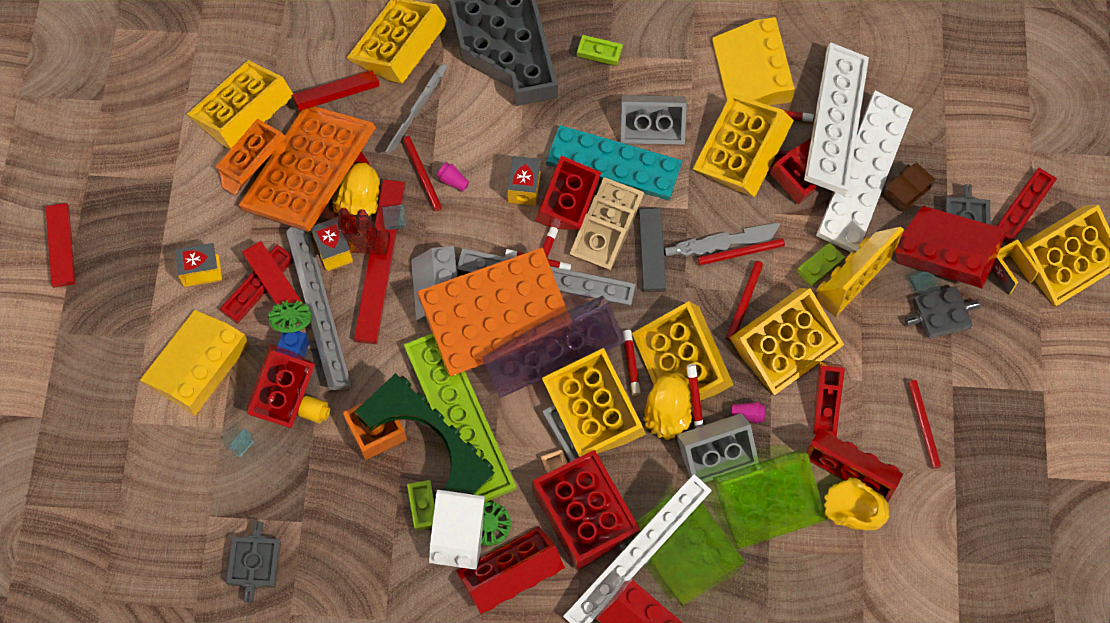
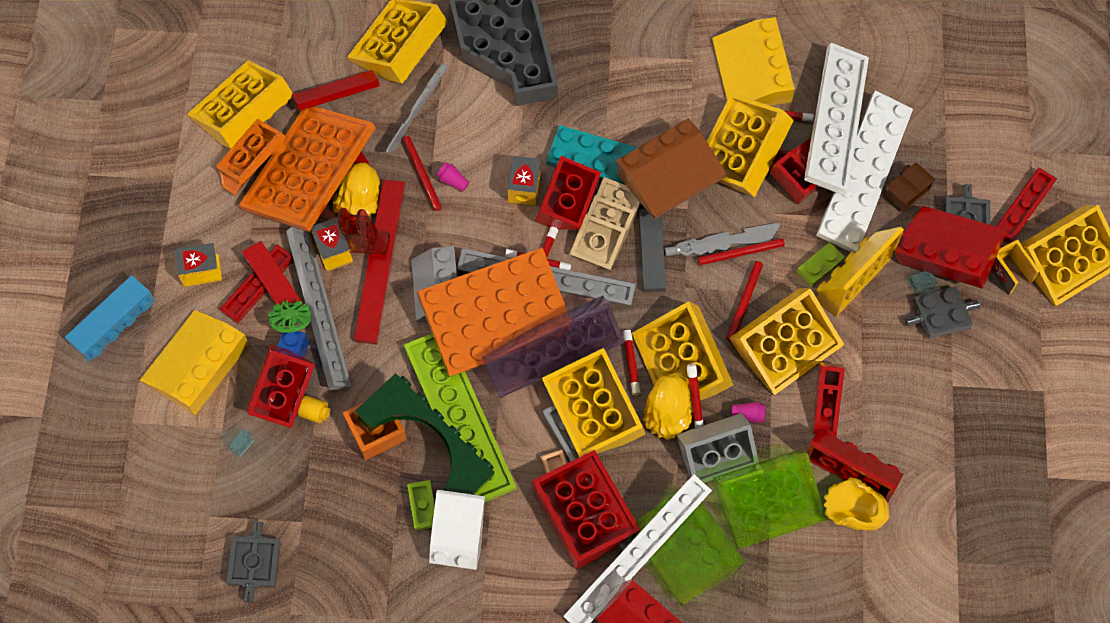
(60, 245): red tile -> none
(110, 318): none -> dark azure brick
(394, 217): clear light blue tile -> none
(491, 524): bright green wheel -> none
(511, 569): red slope -> none
(599, 50): lime plate -> none
(653, 119): light grey slope -> none
(670, 168): none -> dark orange slope
(924, 424): red bar -> none

